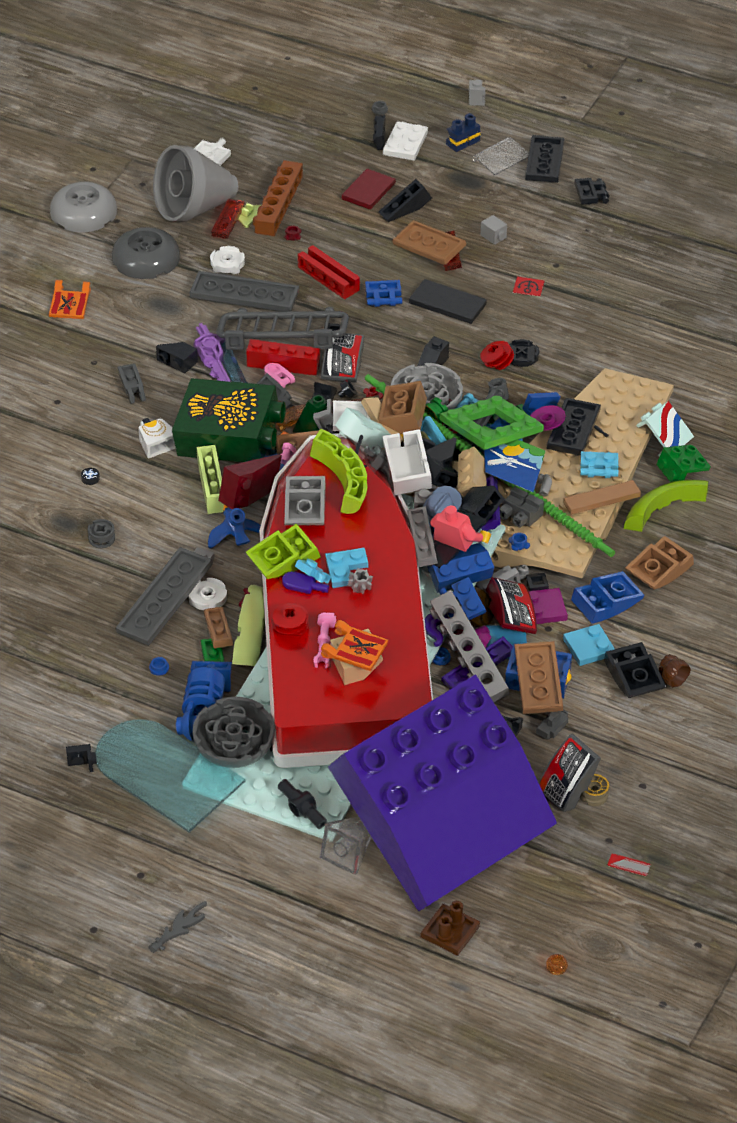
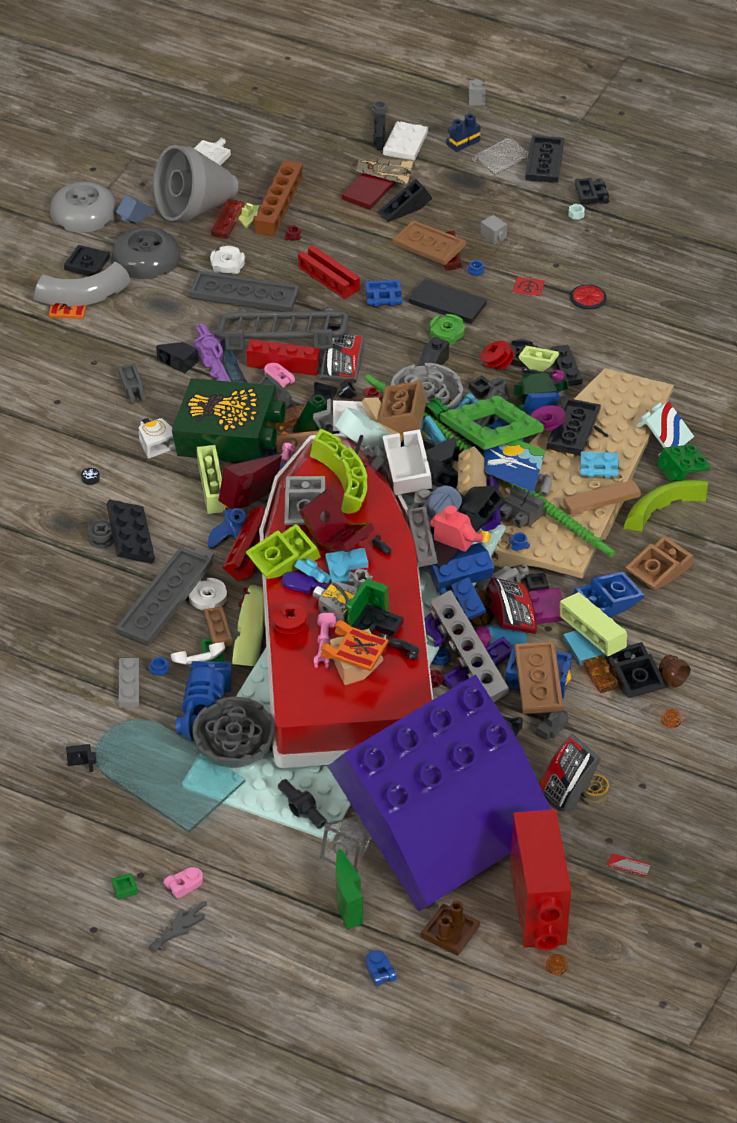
(82, 290): none -> light grey brick
(86, 260): none -> black plate
(124, 886): none -> green plate
(129, 682): none -> light grey plate
(130, 531): none -> black plate
(133, 209): none -> sand blue slope
(190, 878): none -> bright pink plate
(215, 650): none -> white bar
(237, 561): none -> red brick
(335, 532): none -> dark red bracket
(335, 599): none -> torso
(348, 892): none -> green slope
(367, 593): none -> green bracket
(376, 963): none -> blue plate
(378, 619): none -> black plate
(382, 545): none -> black piece
(389, 169): none -> sticker
(404, 645): none -> black arm
(436, 678): none -> dark red plate
(439, 327): none -> bright green plate
(476, 268): none -> blue plate
(479, 386): none -> black plate
(538, 358): none -> yellowish green slope
(538, 384): none -> dark green torso
(540, 879): none -> red brick
(556, 375): none -> hinge
(566, 363): none -> black plate
(576, 211): none -> light aqua tile
(588, 296): none -> red wheel
(593, 624): none -> yellowish green brick
(600, 674): none -> clear orange slope
(671, 718): none -> clear orange plate

